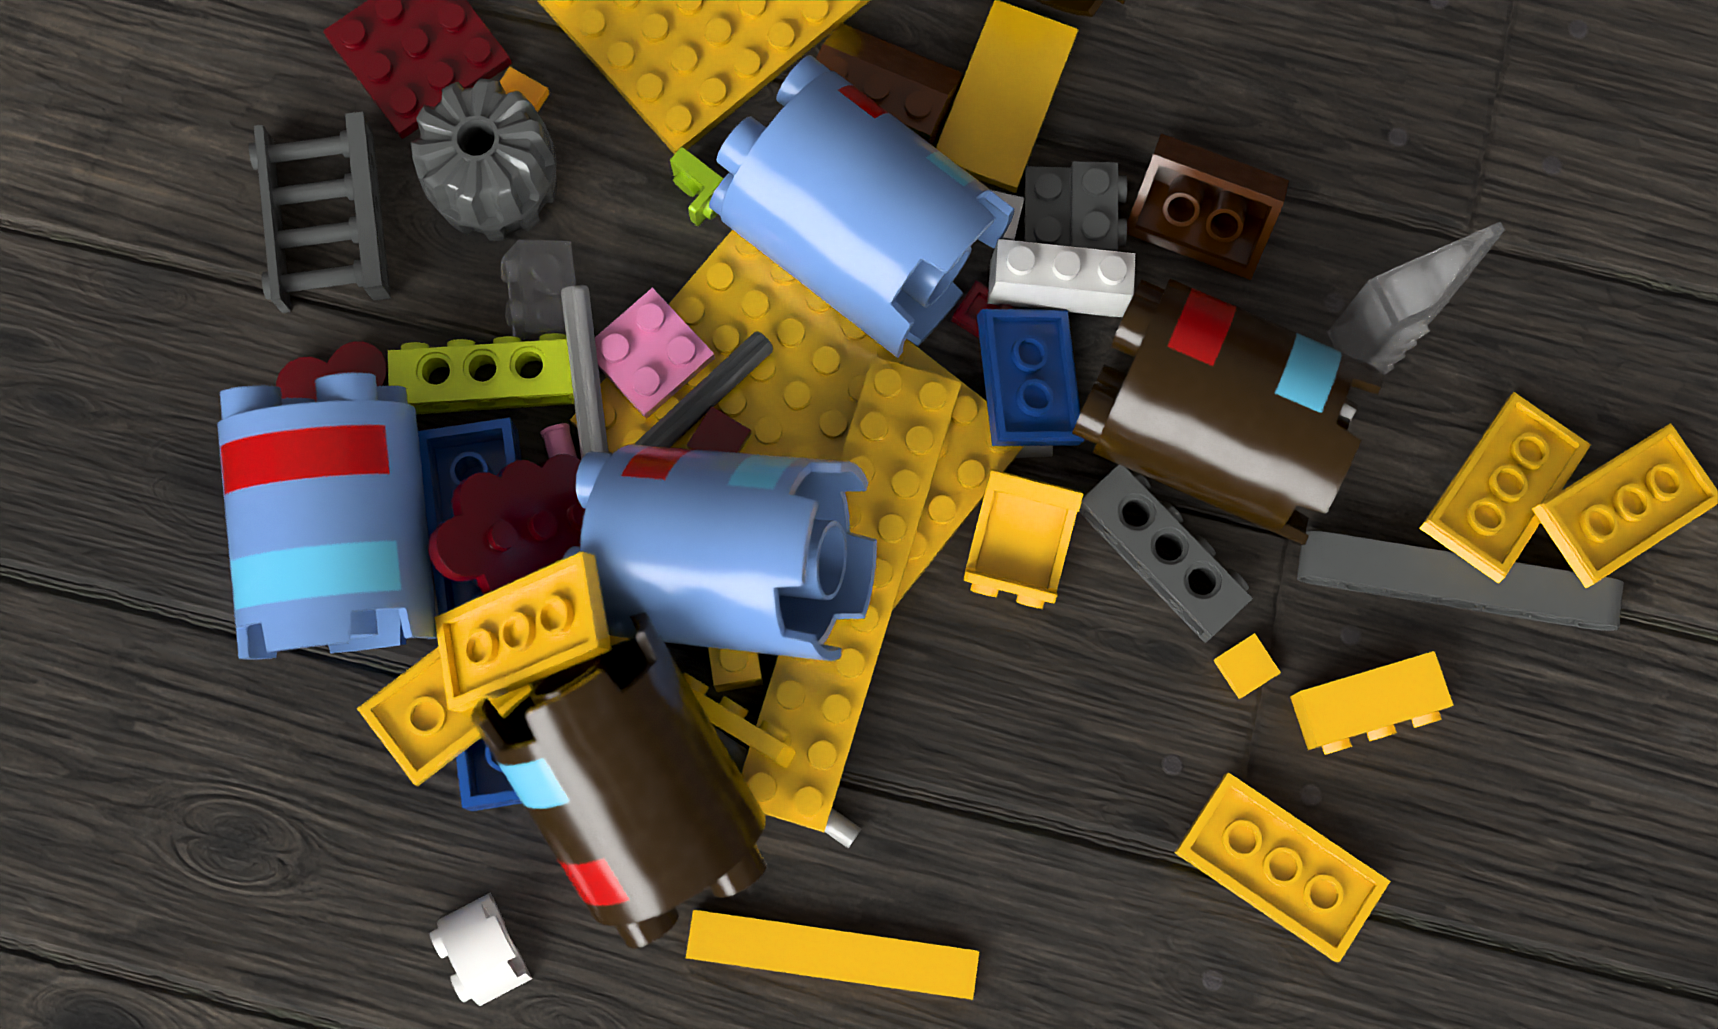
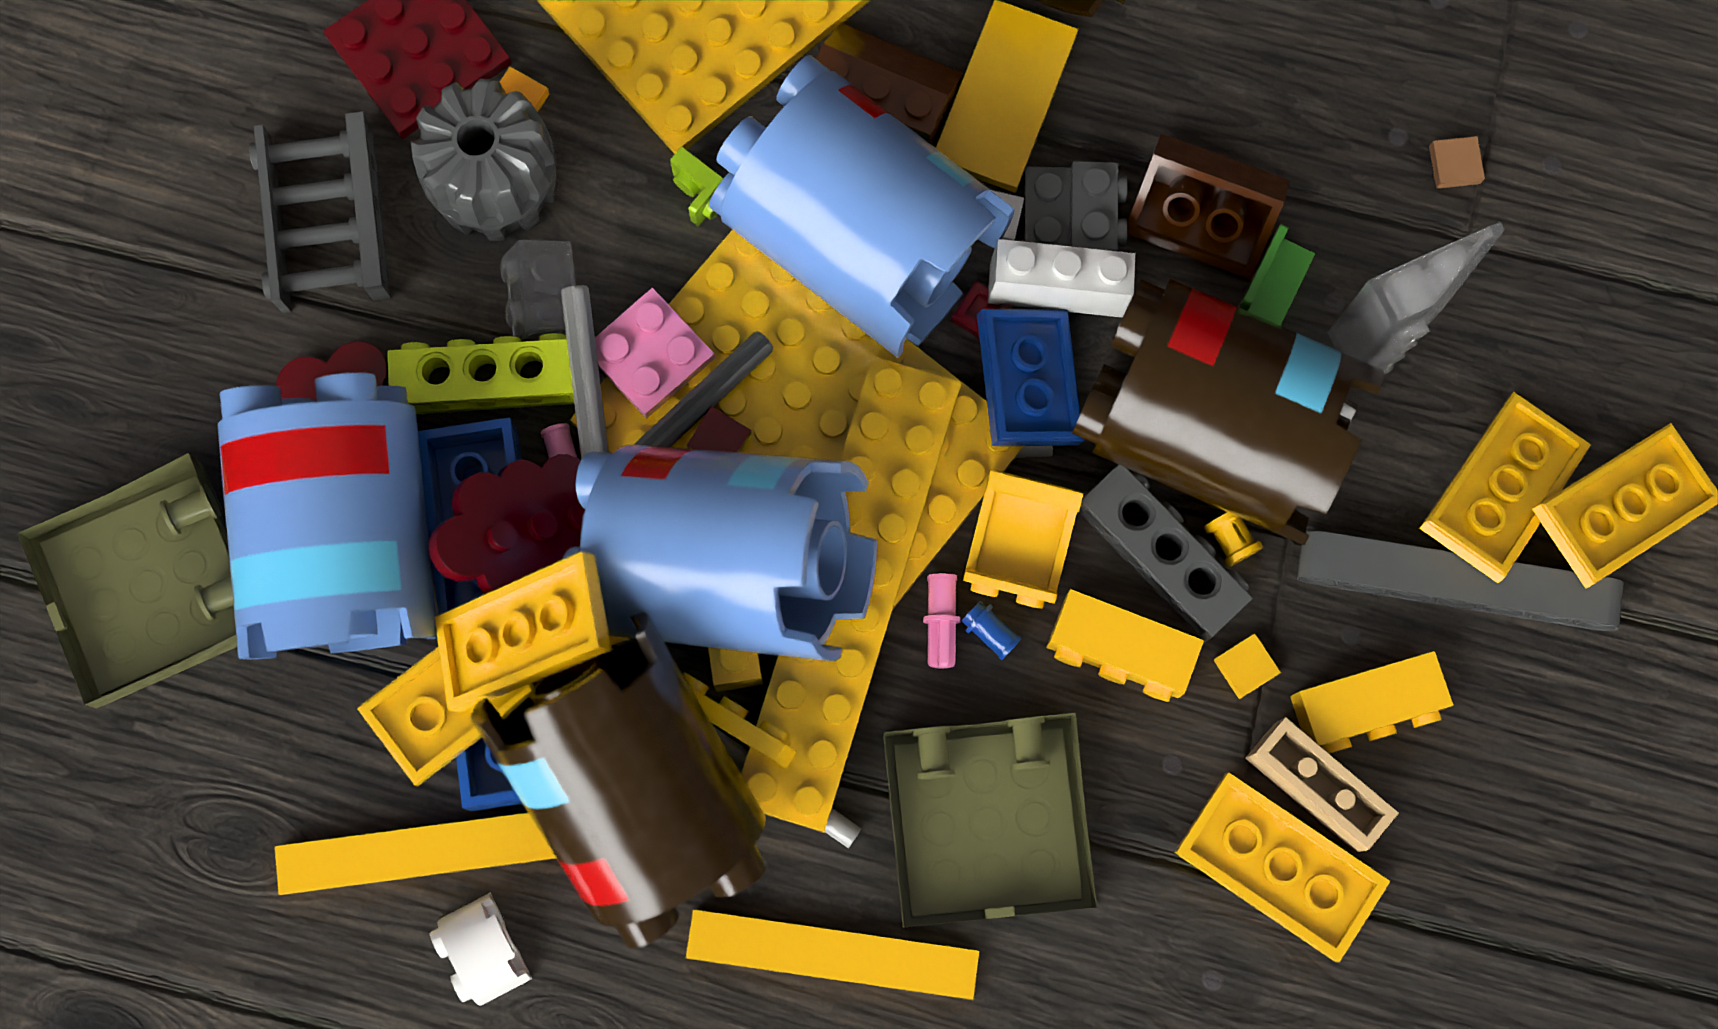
(137, 581): none -> olive piece
(409, 853): none -> yellow tile
(941, 620): none -> bright pink axle
(989, 820): none -> olive piece
(991, 629): none -> blue pin
(1124, 646): none -> yellow brick
(1233, 538): none -> yellow bush
(1276, 278): none -> bright green panel
(1321, 785): none -> tan brick
(1456, 162): none -> medium nougat tile

